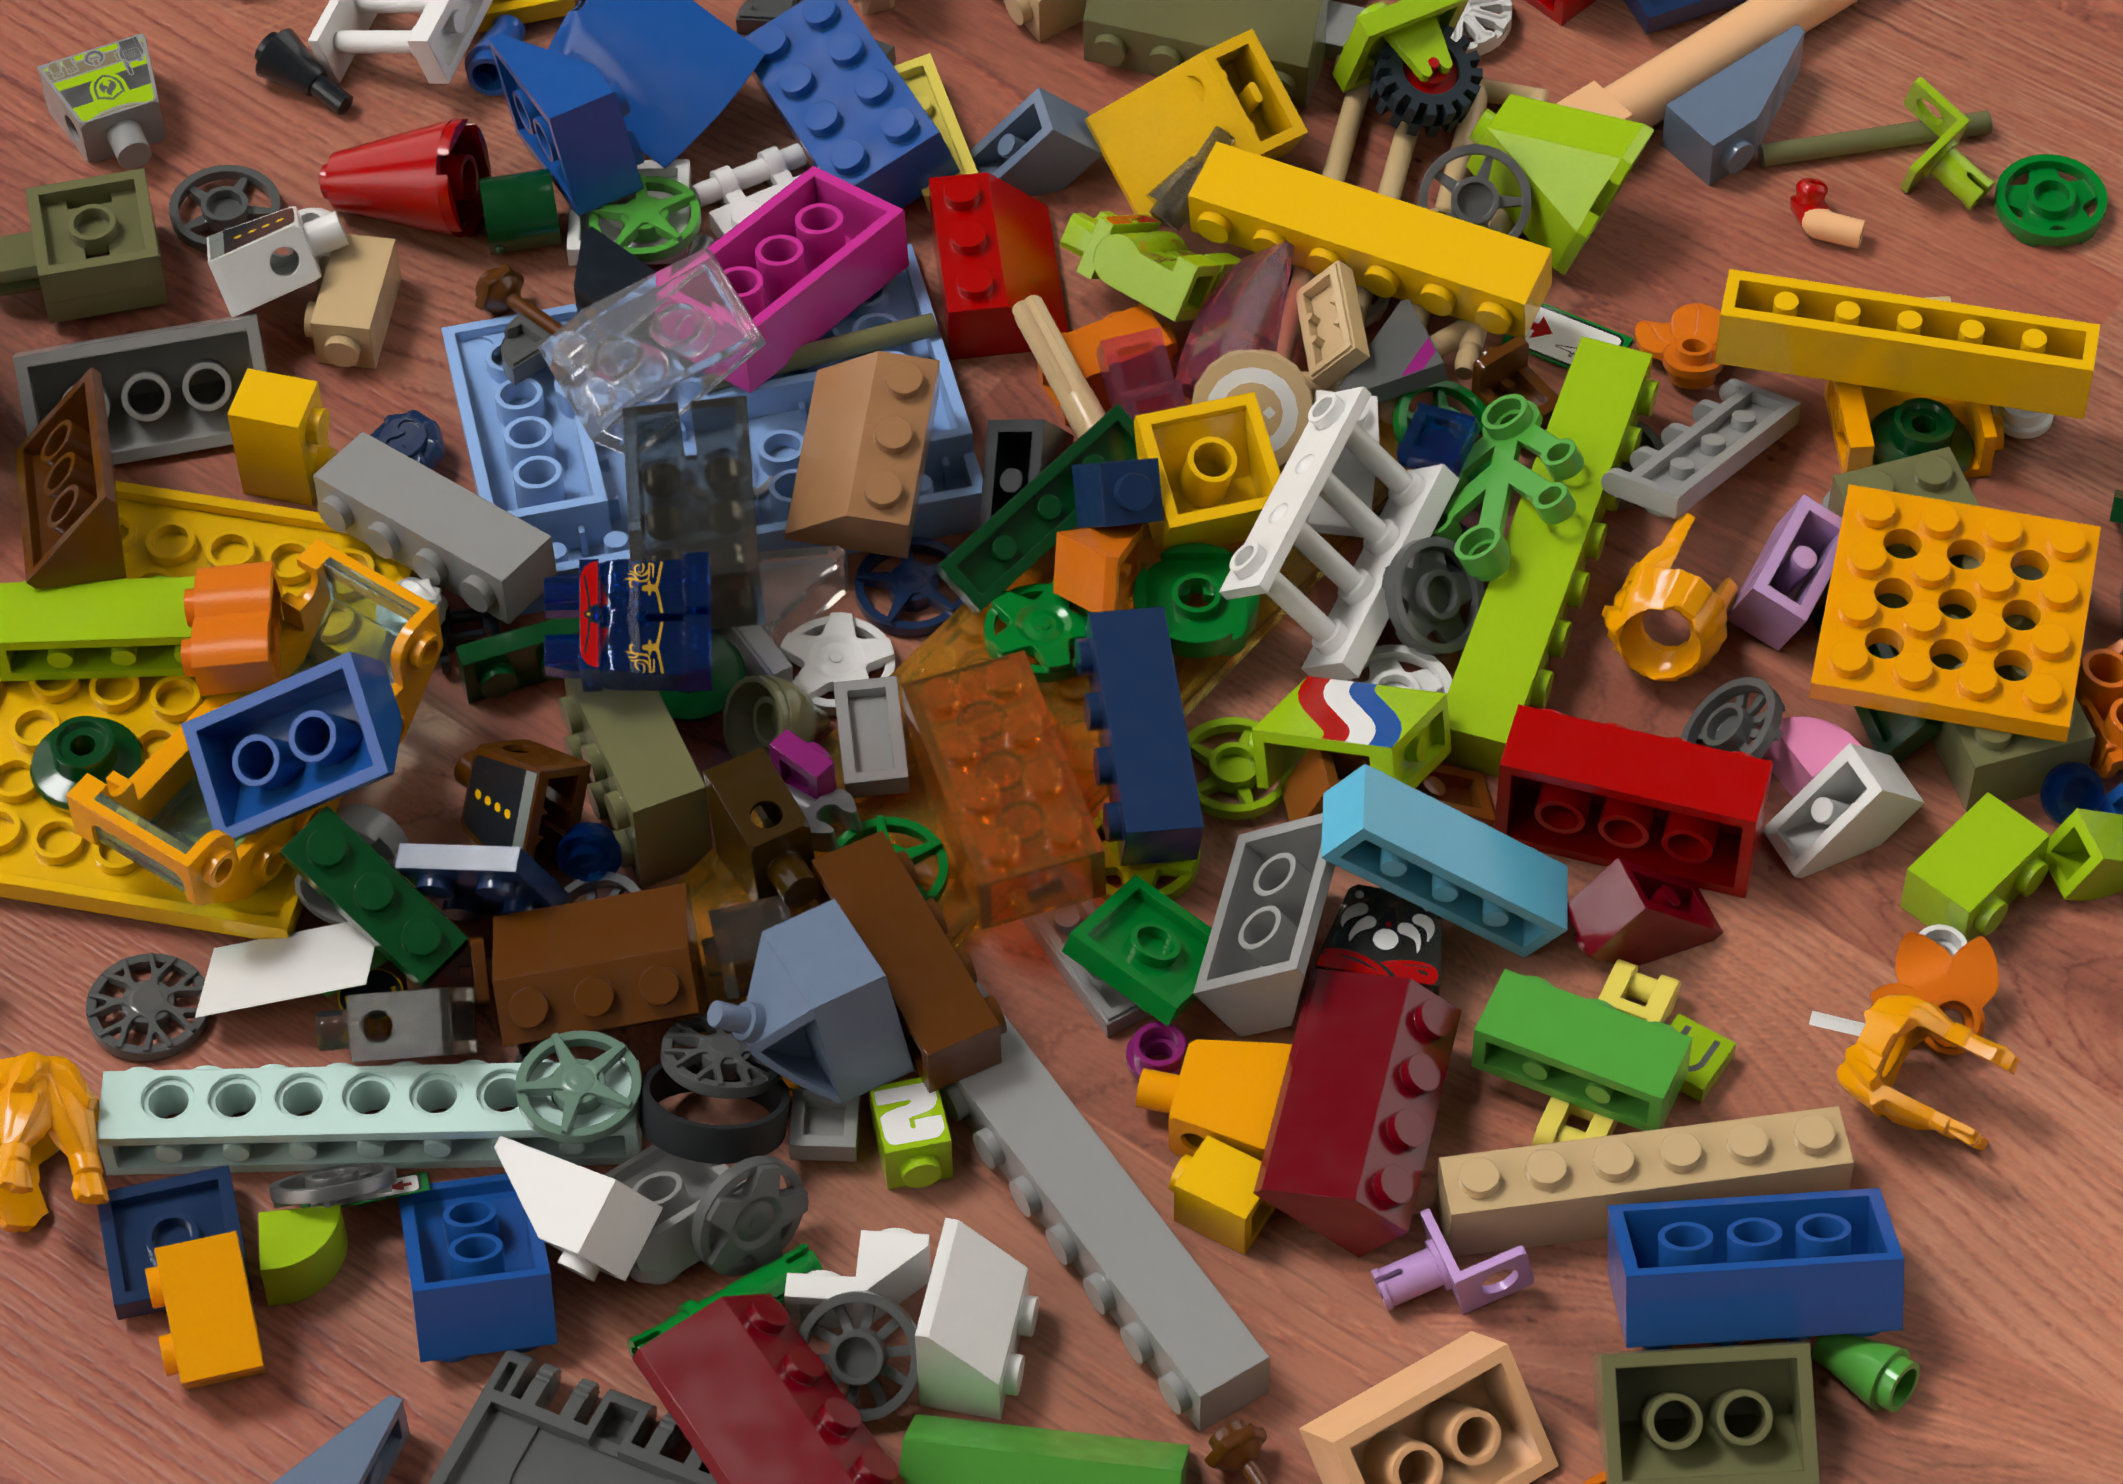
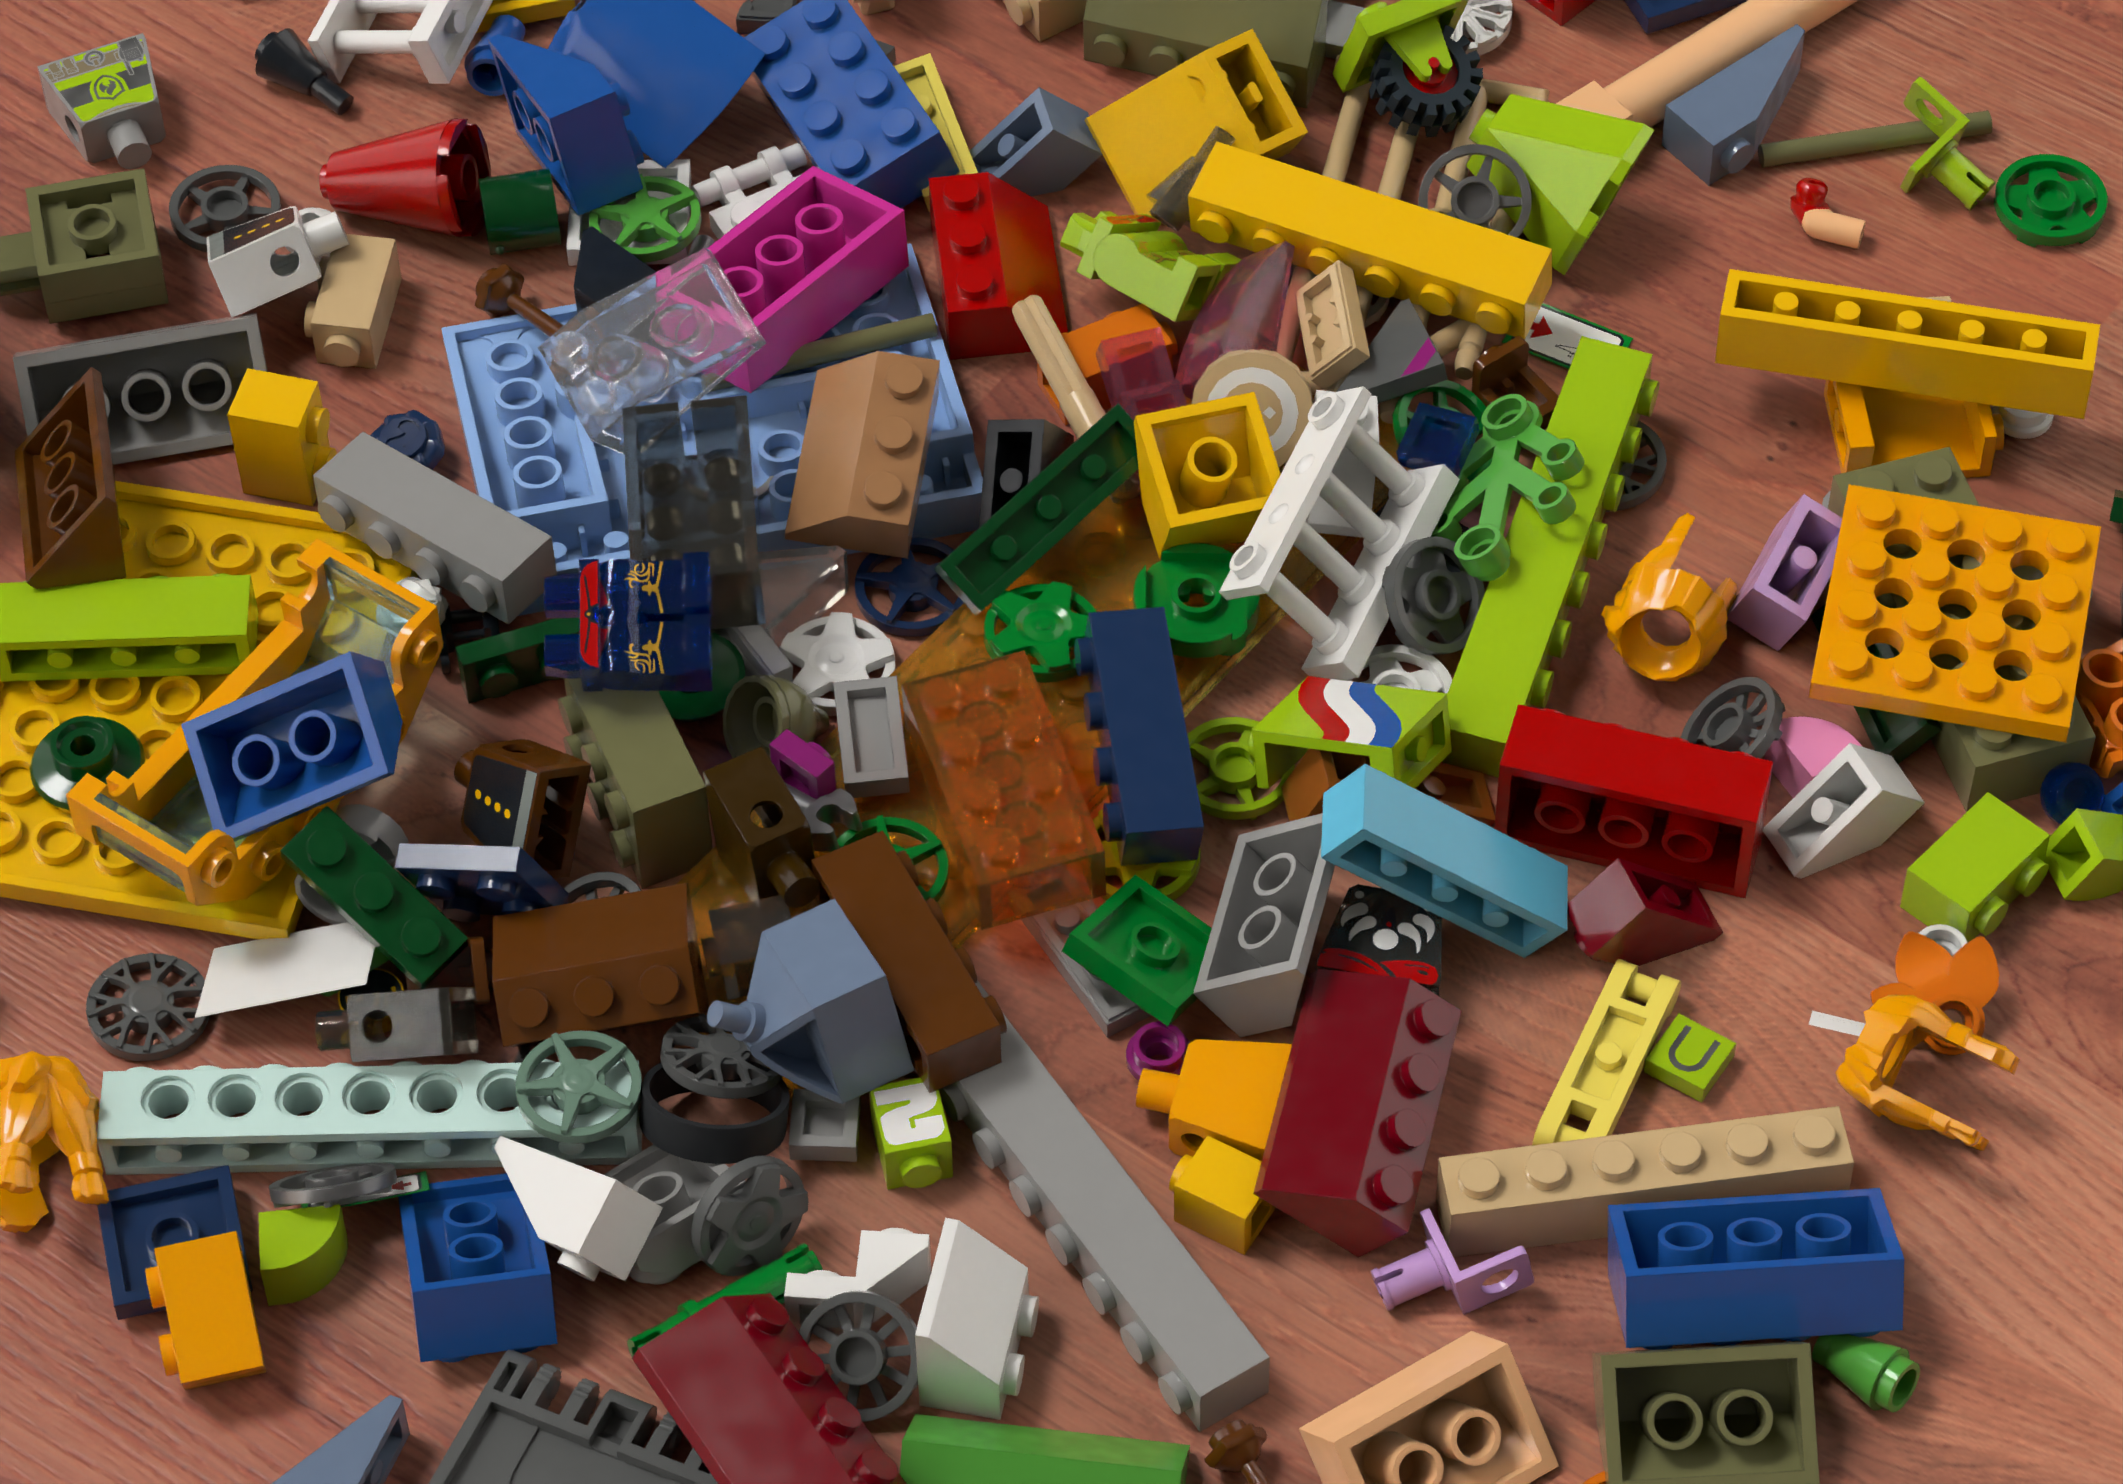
(234, 628): orange brick -> none
(520, 349): dark grey tile -> none
(589, 852): clear blue plate -> none
(1098, 565): orange slope -> none
(1117, 492): dark blue brick -> none
(1581, 1051): bright green brick -> none
(1684, 344): orange plate -> none
(1707, 452): light grey hinge -> none
(1918, 428): dark green piece -> none

